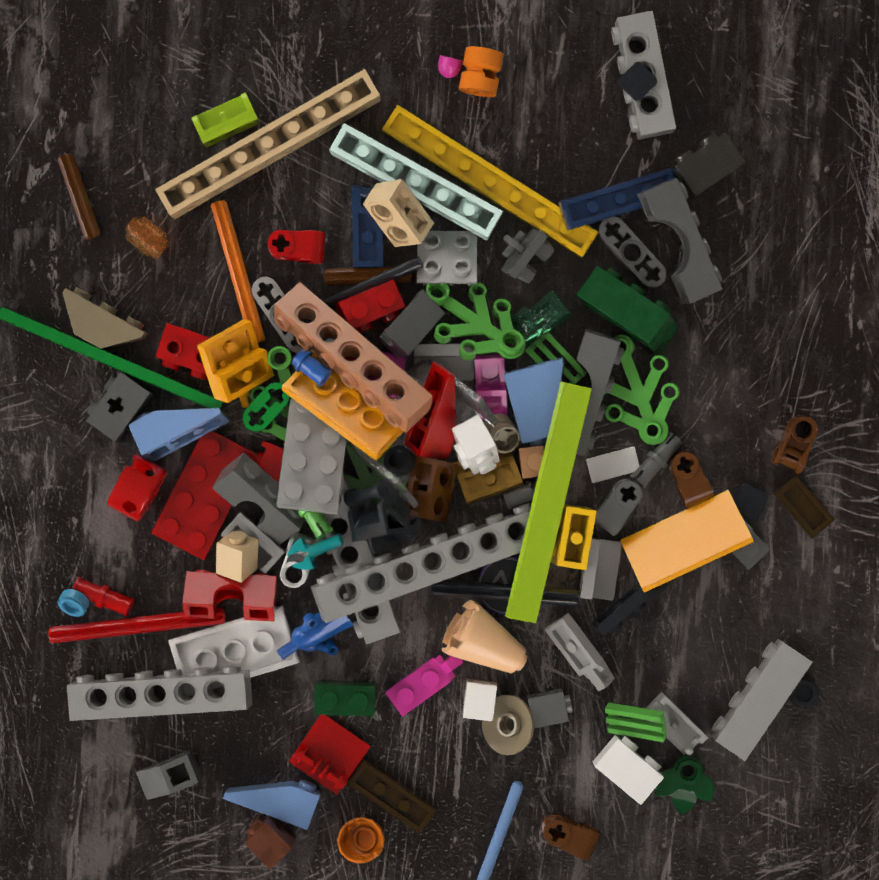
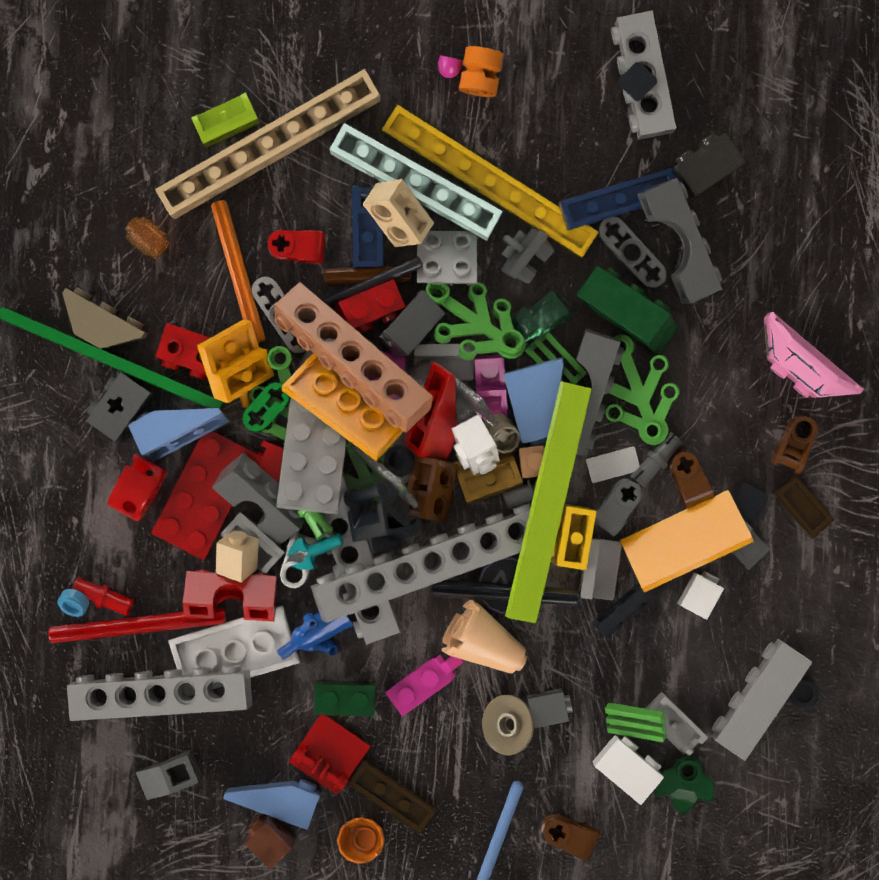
(79, 196): reddish brown axle -> none
(311, 367): blue pin -> none
(479, 699): white panel -> none
(579, 651): light grey hinge -> none
(701, 594): none -> white brick
(803, 363): none -> bright pink wedge

